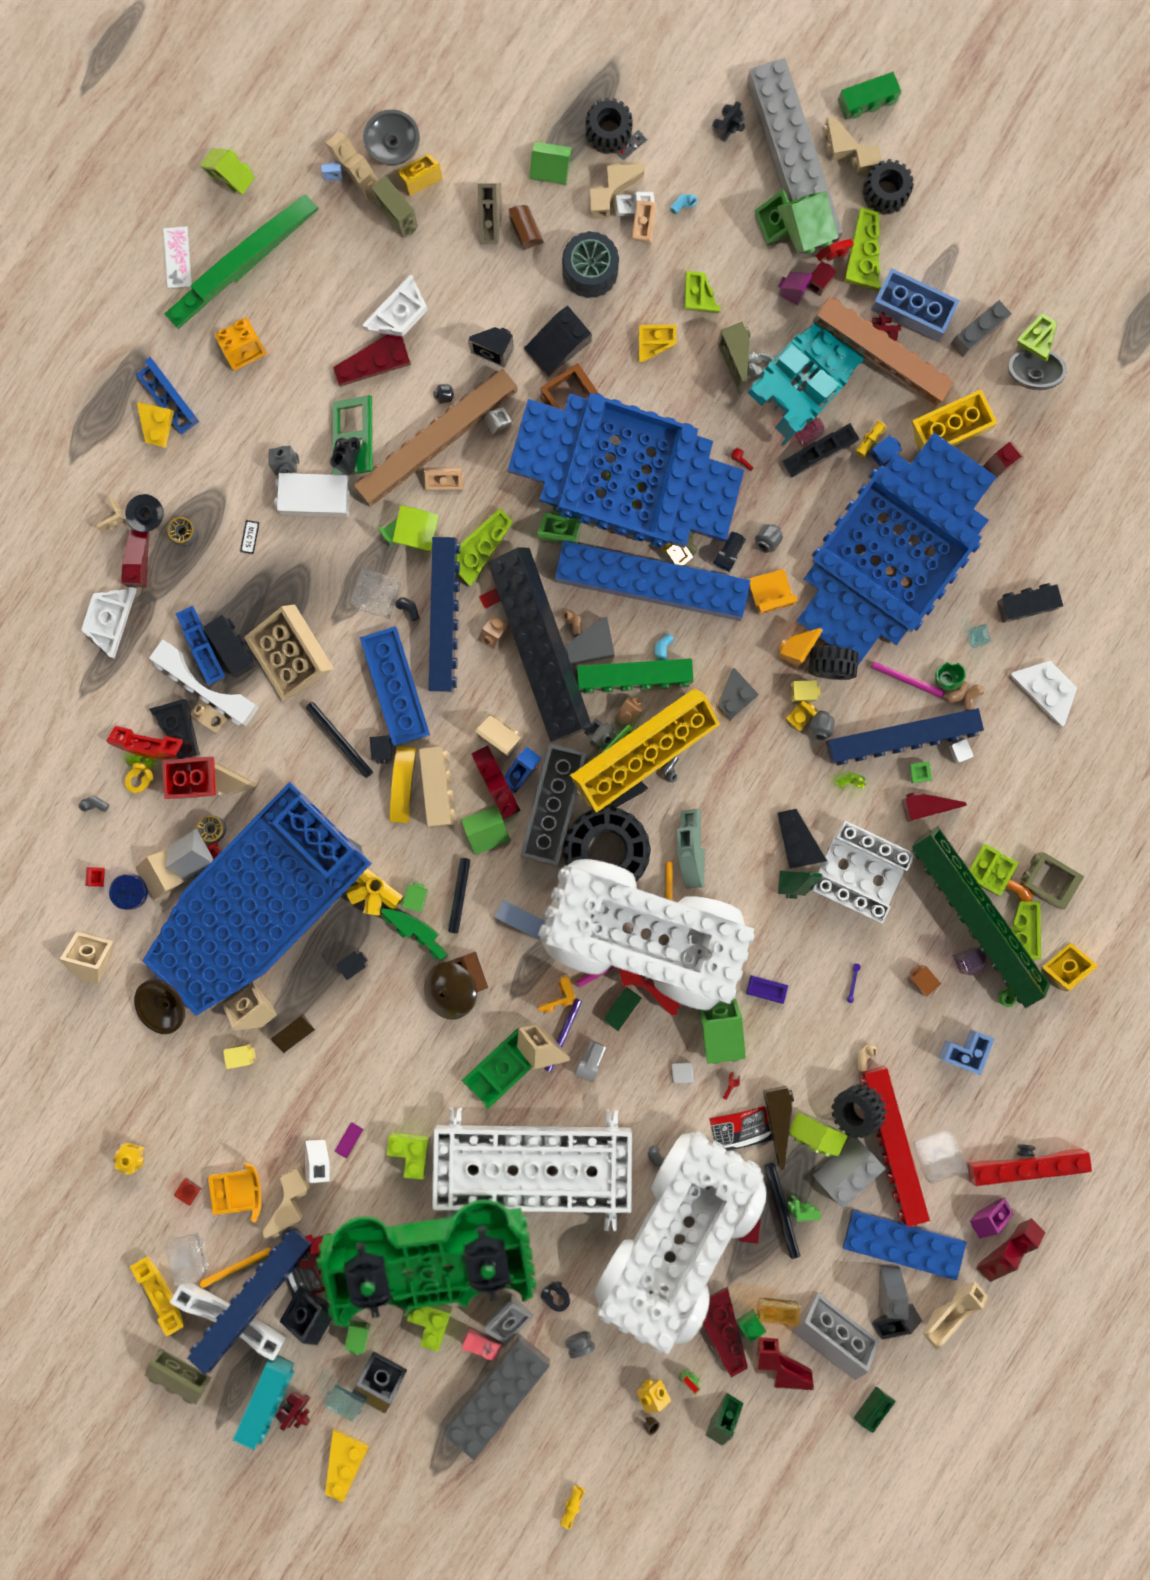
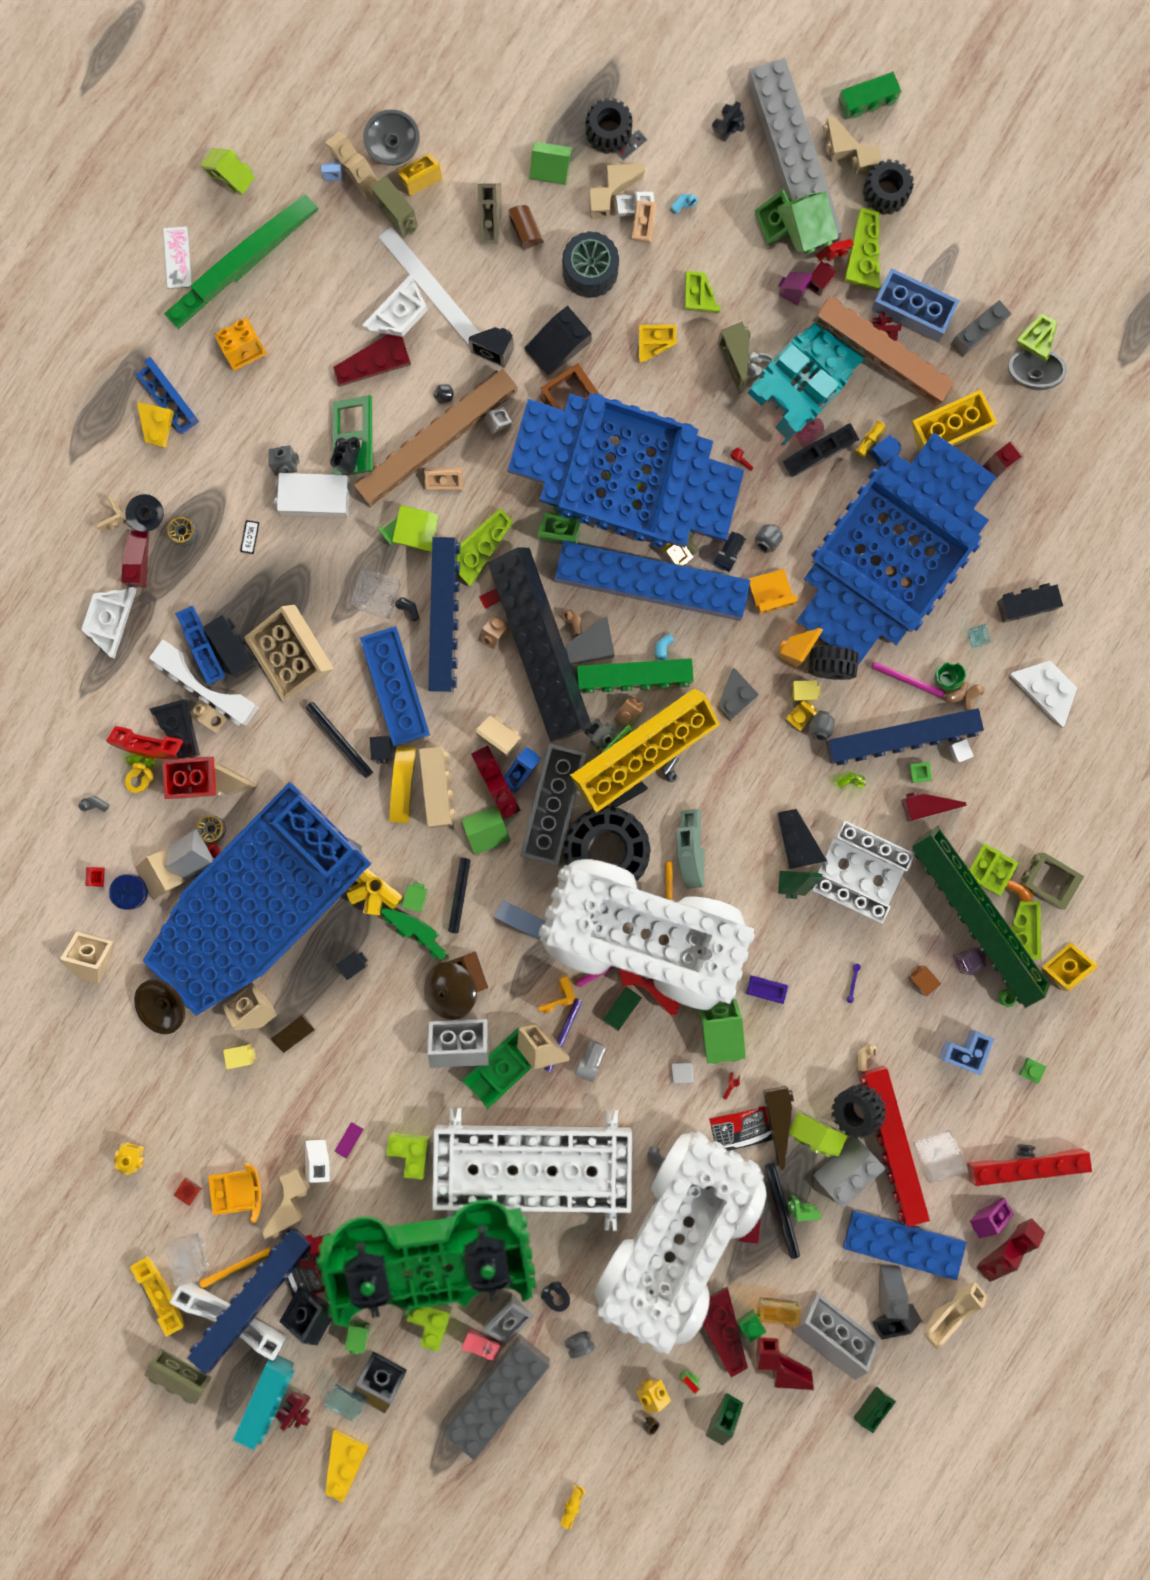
(428, 284): none -> white sticker
(458, 1043): none -> light grey brick
(1032, 1070): none -> bright green plate

